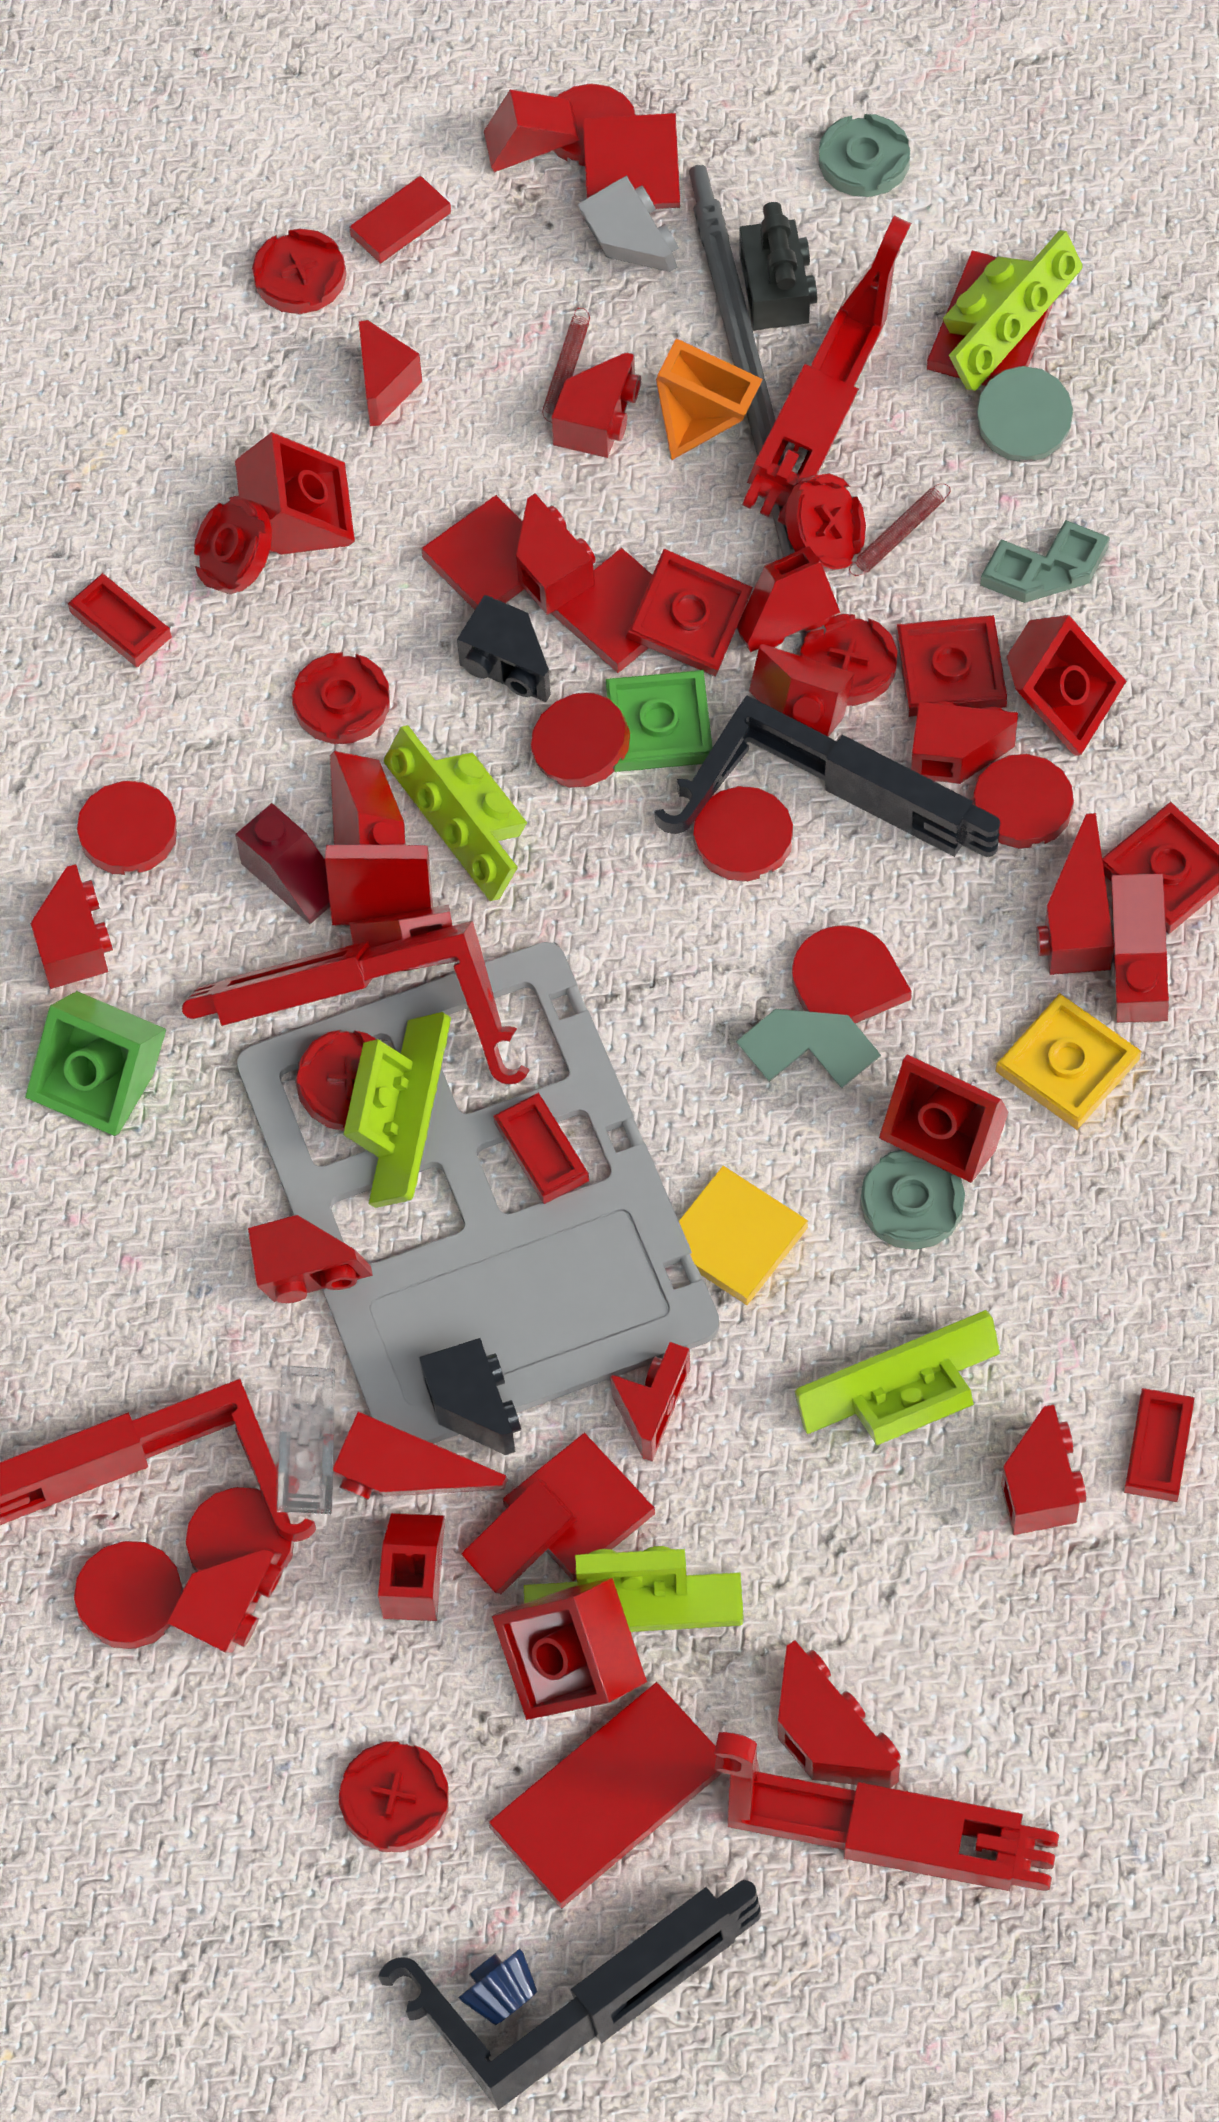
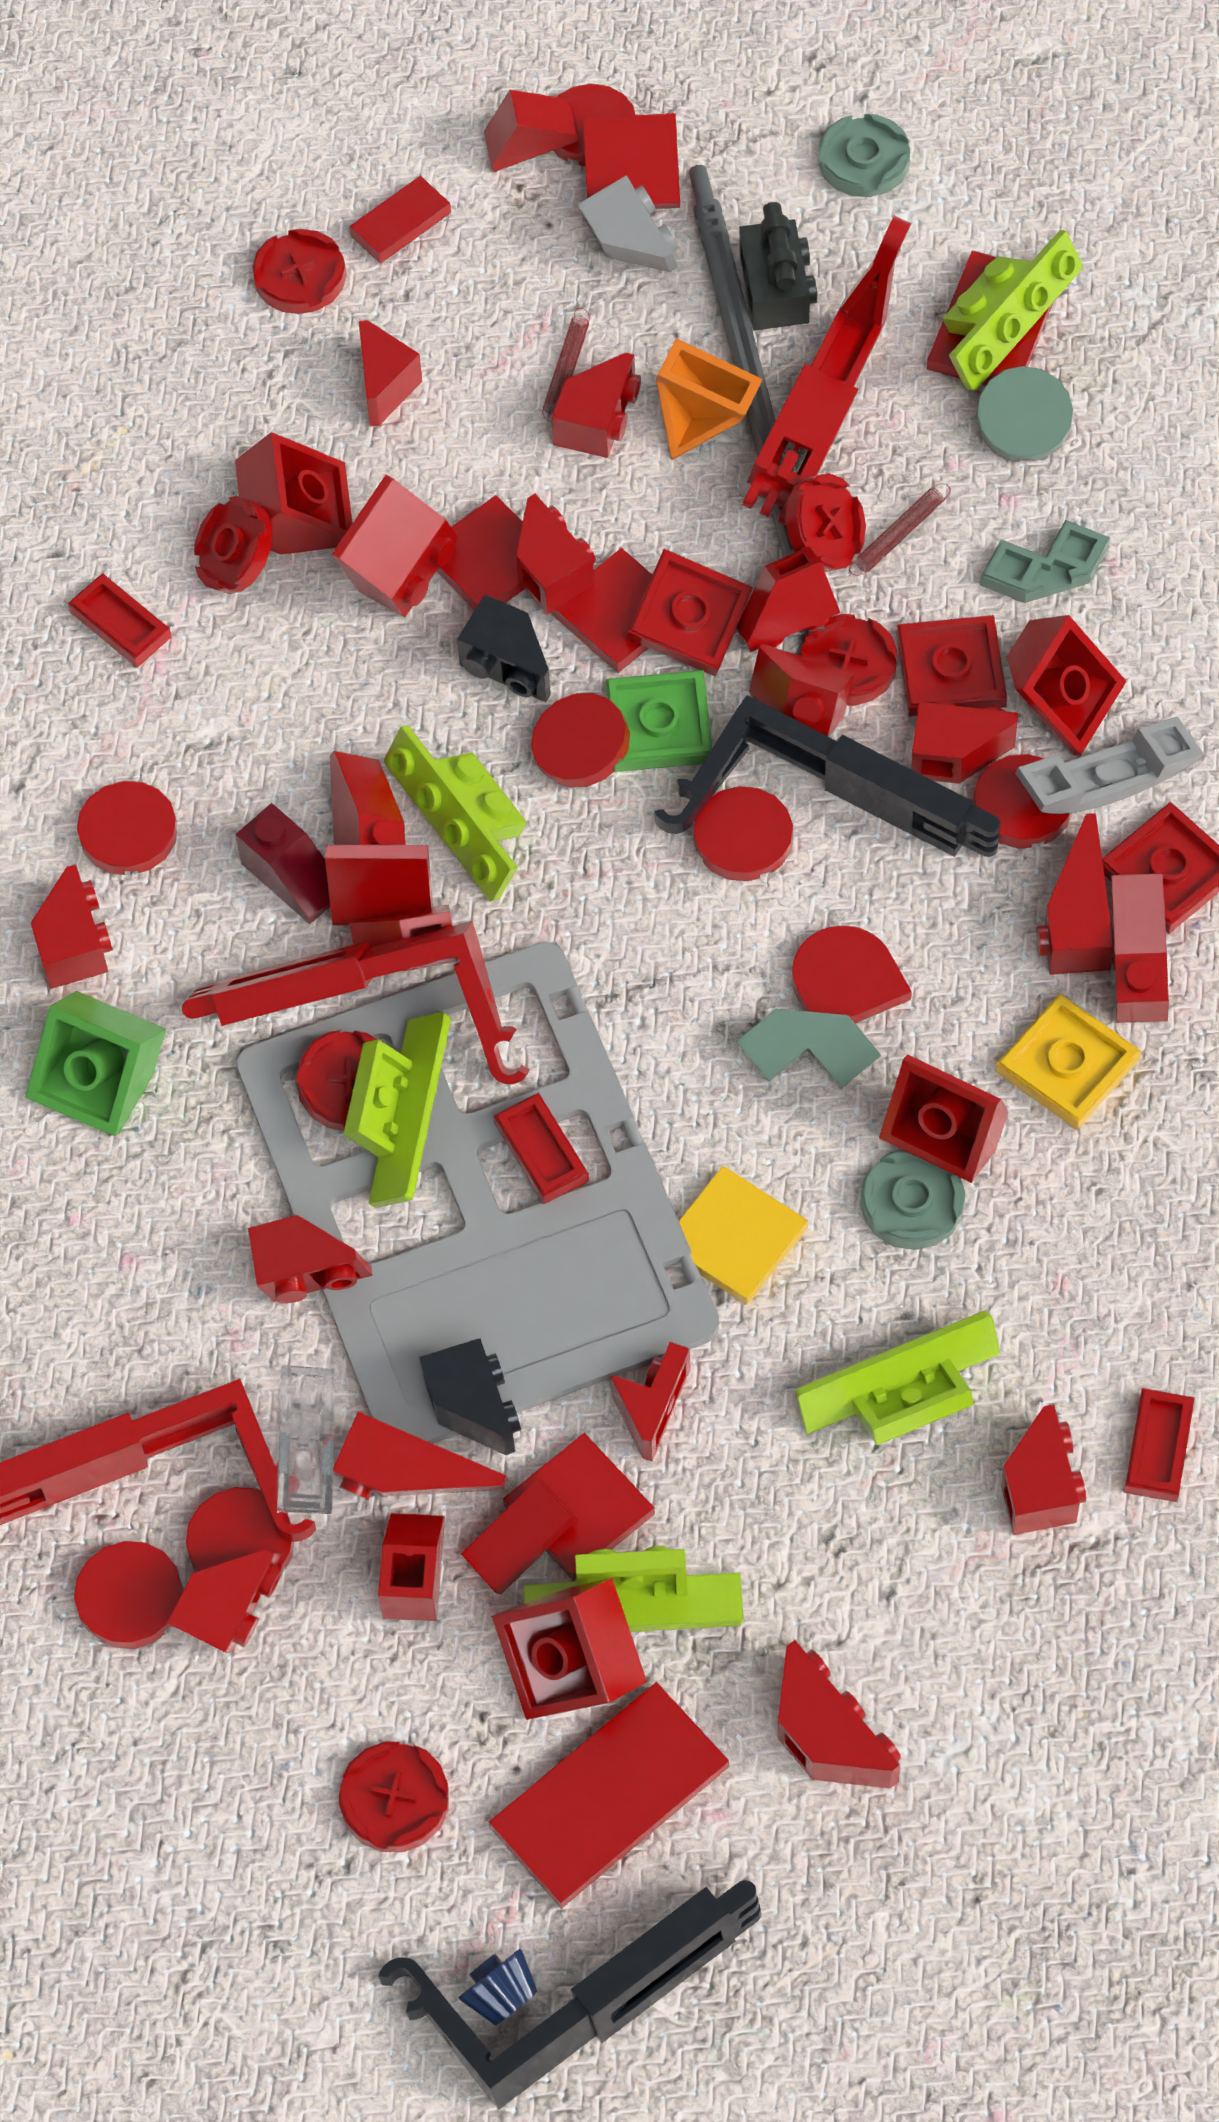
(341, 698): red tile -> none
(395, 547): none -> slope
(884, 1824): red hinge -> none
(1112, 773): none -> light grey slope

